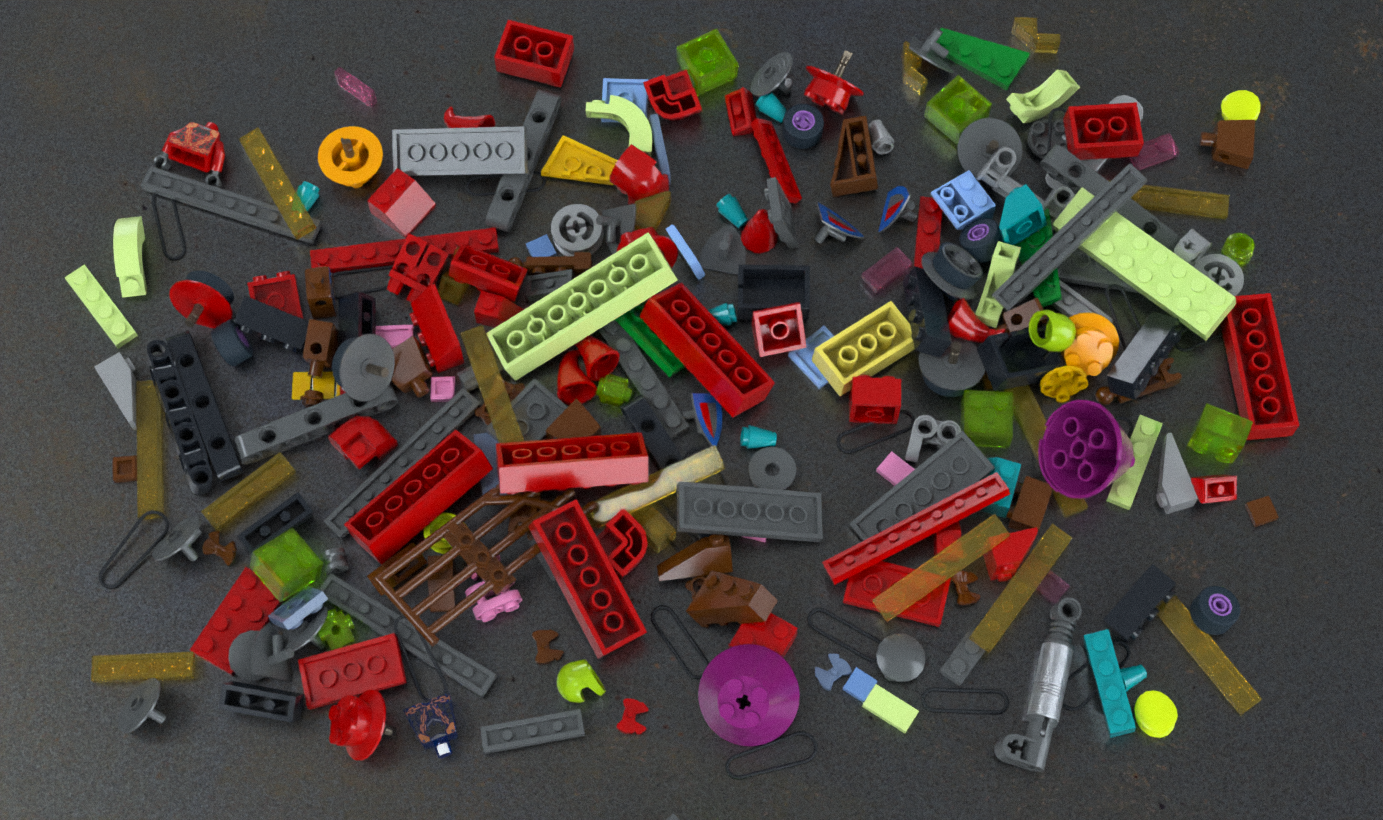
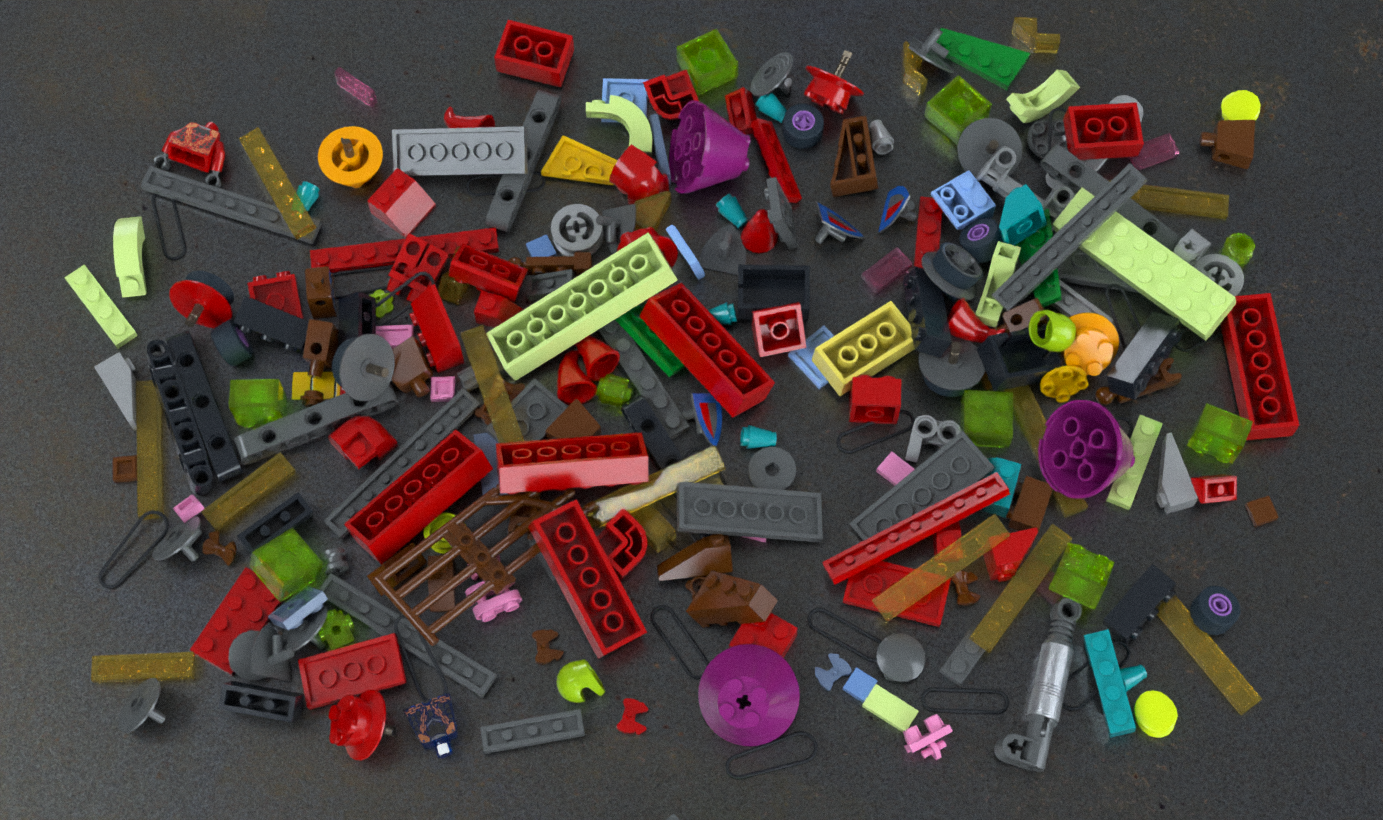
(188, 508): none -> bright pink tile
(257, 401): none -> clear neon green brick
(384, 308): none -> lime plant
(398, 289): none -> black piece
(705, 149): none -> magenta cone
(936, 730): none -> bright pink hips
(1081, 575): none -> clear neon green brick

